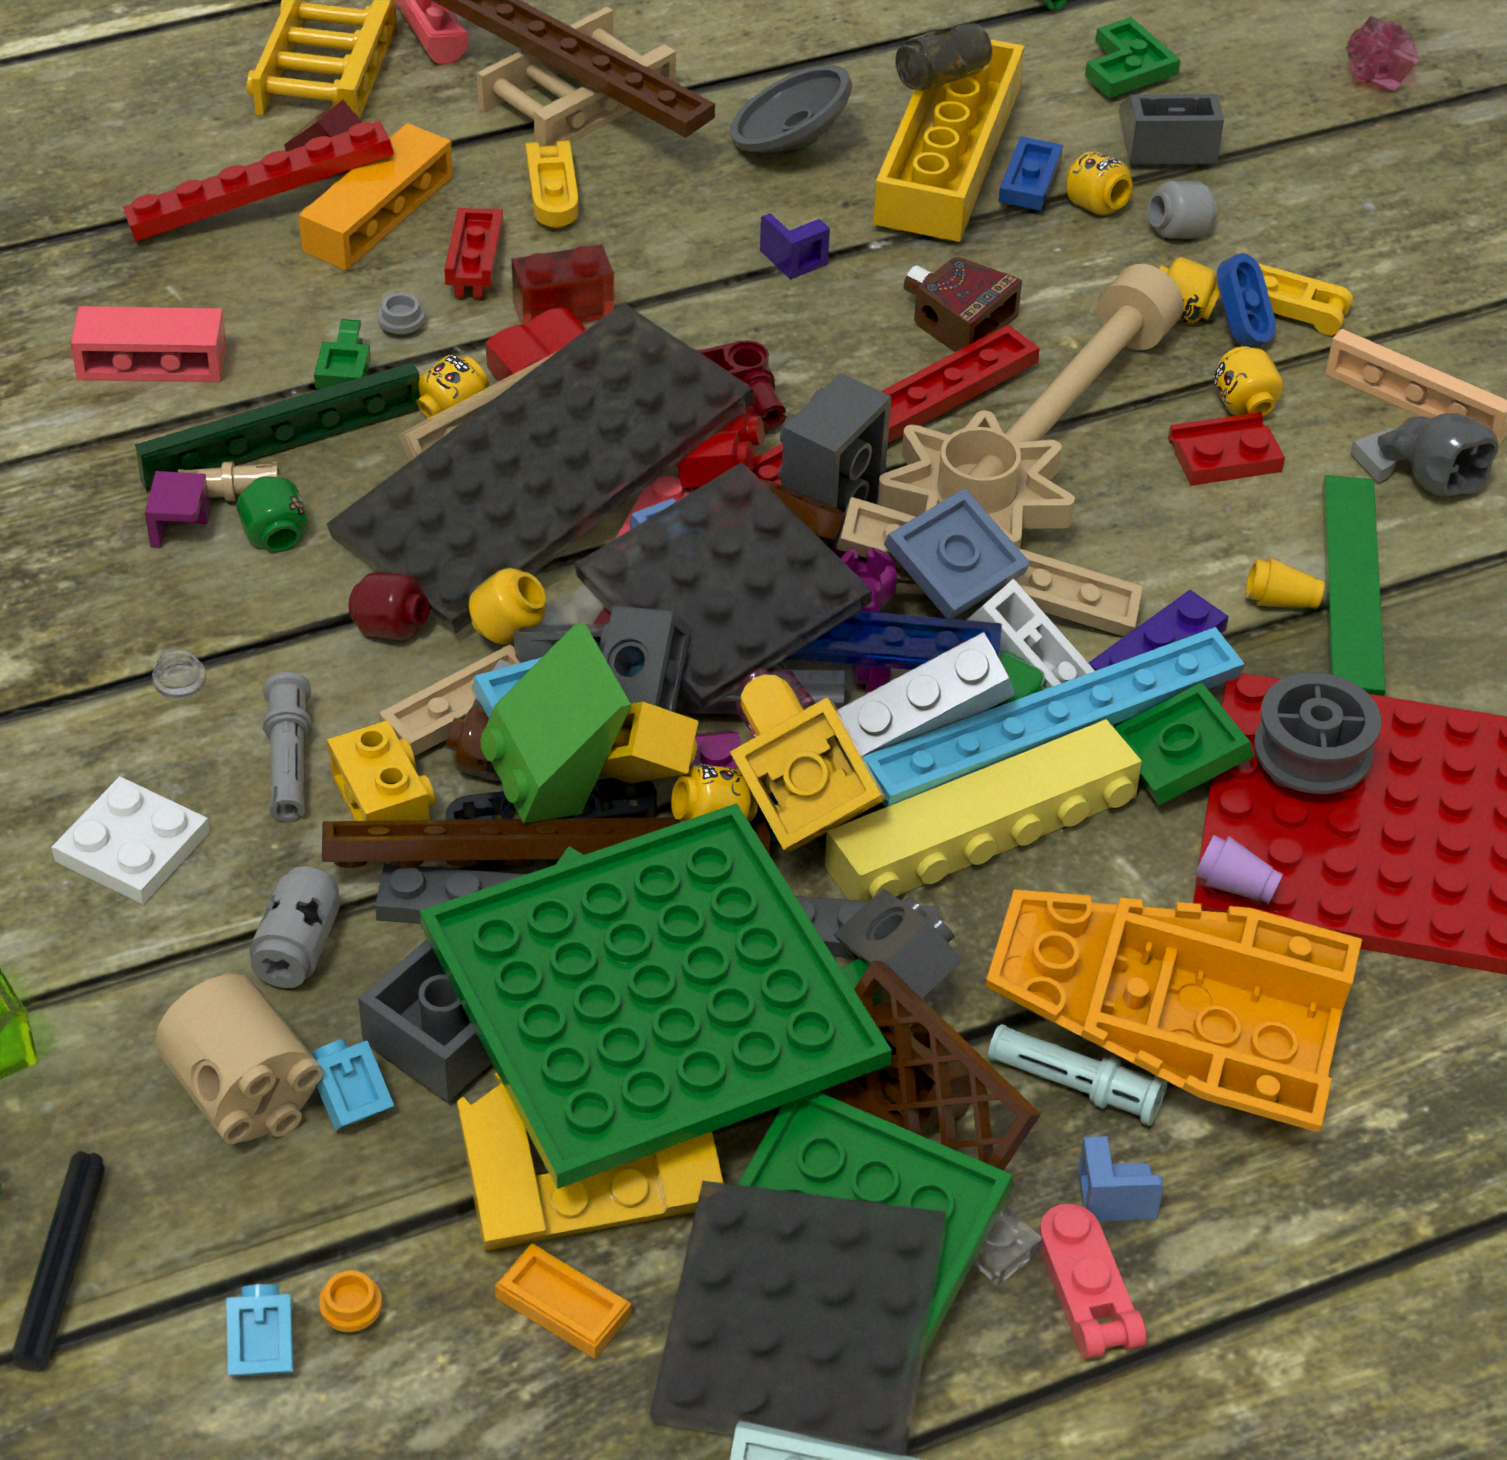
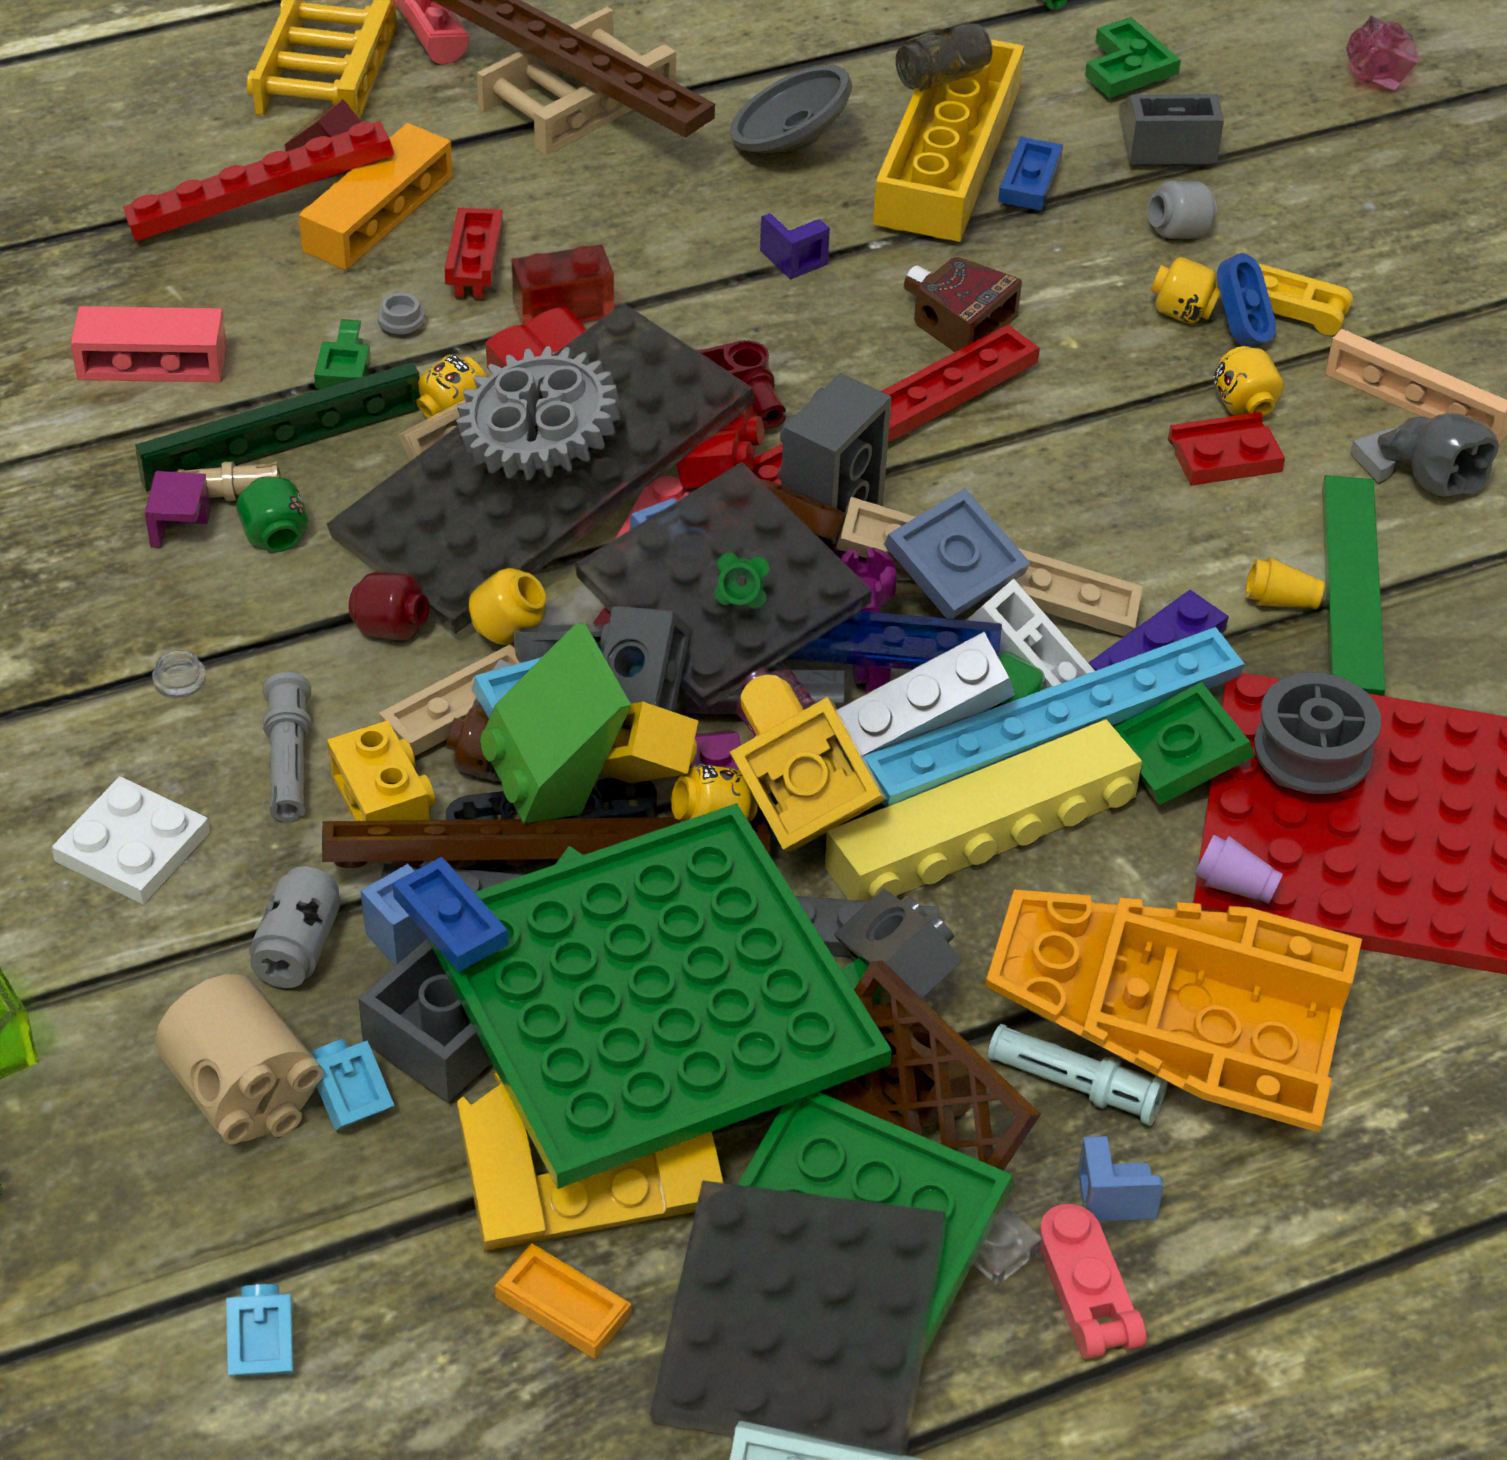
(58, 1262): black axle -> none
(350, 1301): light orange plate -> none
(387, 921): none -> medium blue panel
(450, 914): none -> blue plate
(552, 183): yellow plate -> none
(570, 417): none -> light grey gear
(731, 591): none -> green plate
(1014, 469): tan piece -> none
(1099, 183): yellow head -> none

